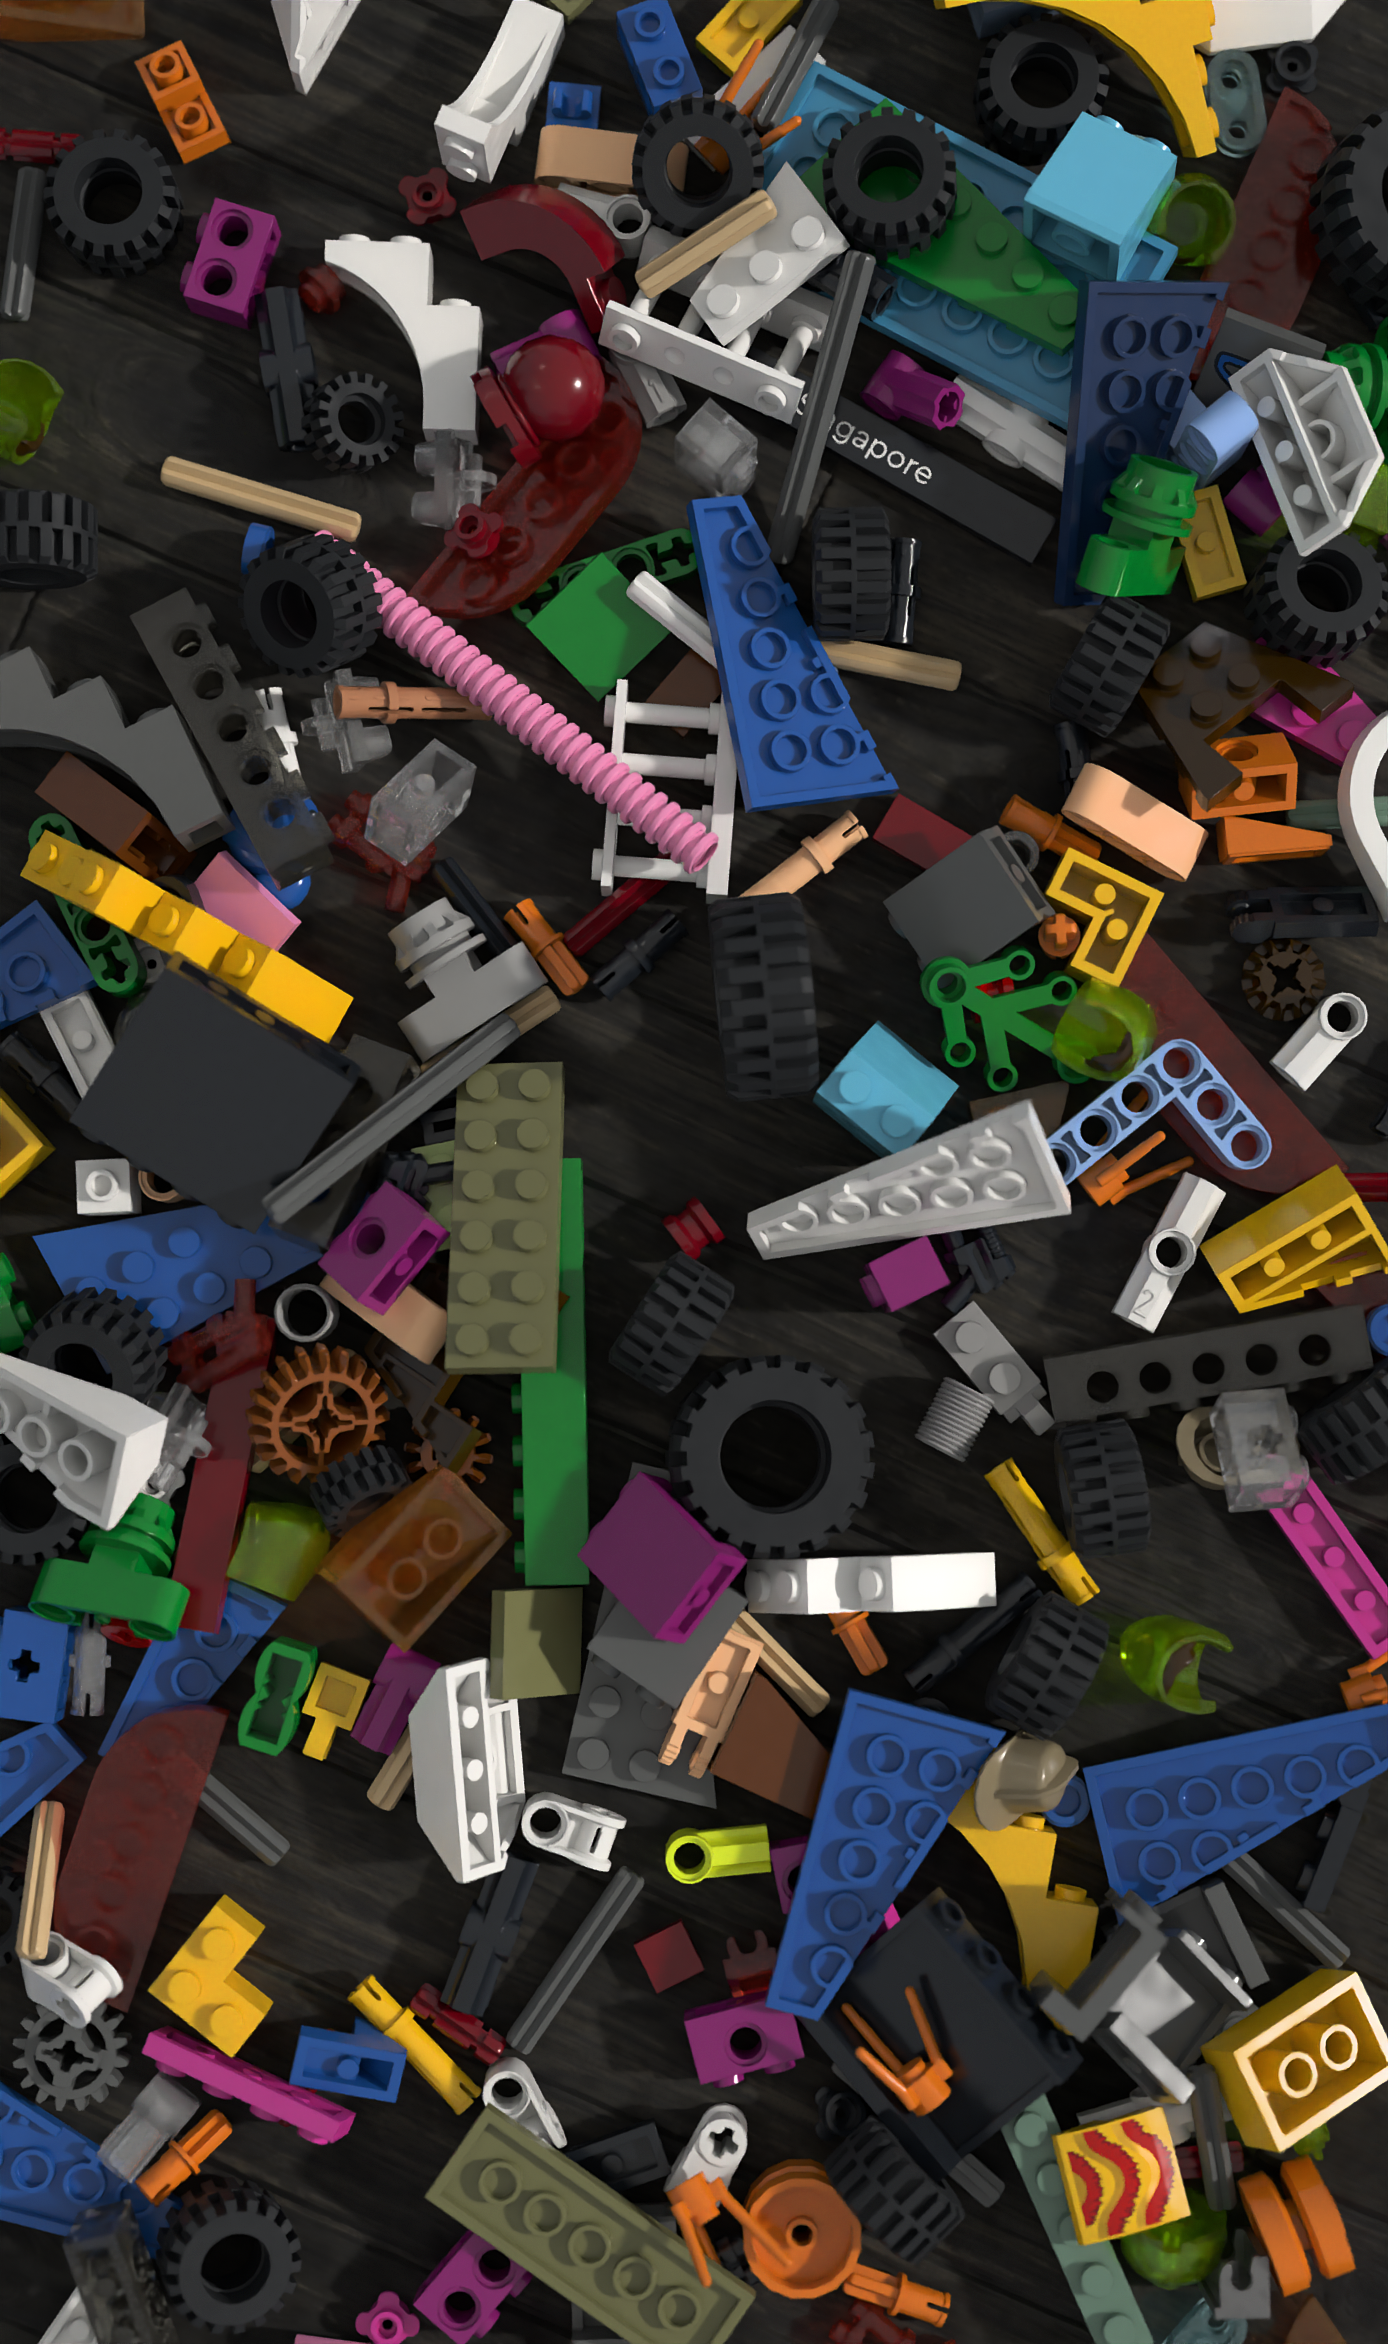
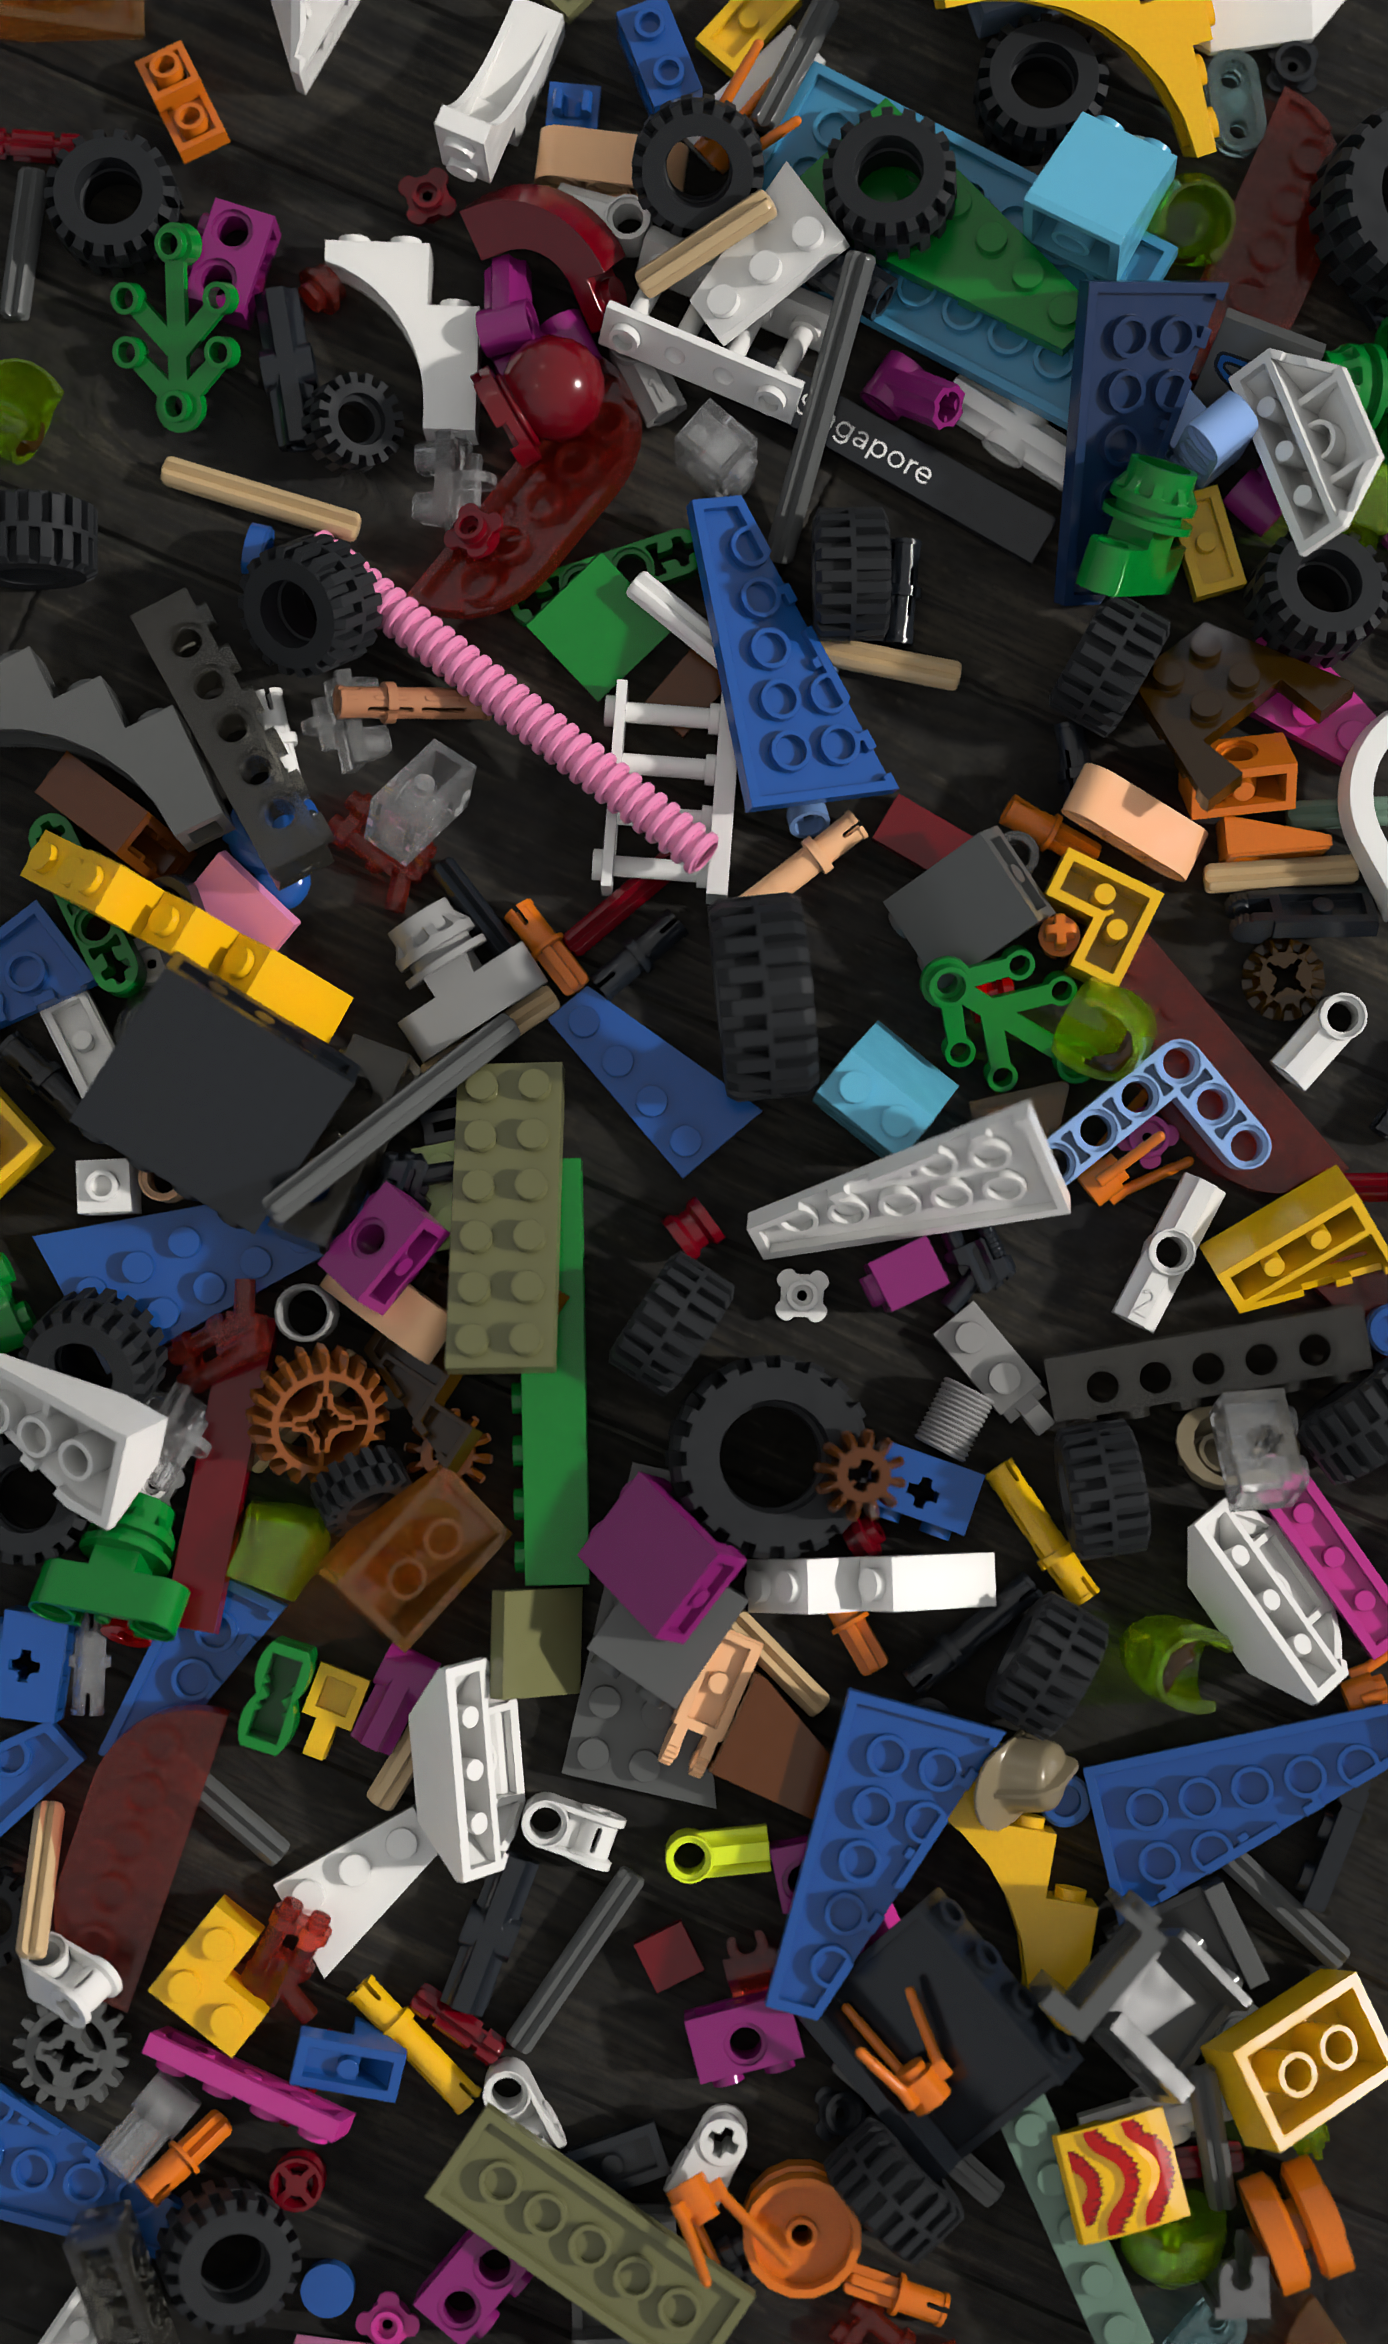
(177, 336): none -> green plant
(277, 1970): none -> clear red piece
(289, 2188): none -> dark red wheel
(328, 2288): none -> blue tile
(360, 1881): none -> white wing
(508, 307): none -> magenta piece
(657, 1085): none -> blue wing
(810, 825): none -> medium blue hinge
(812, 1306): none -> white plate
(851, 1458): none -> reddish brown gear
(864, 1536): none -> dark red plate
(954, 1495): none -> blue brick
(1151, 1126): none -> dark pink plate
(1265, 1602): none -> white wedge
(1280, 873): none -> tan axle

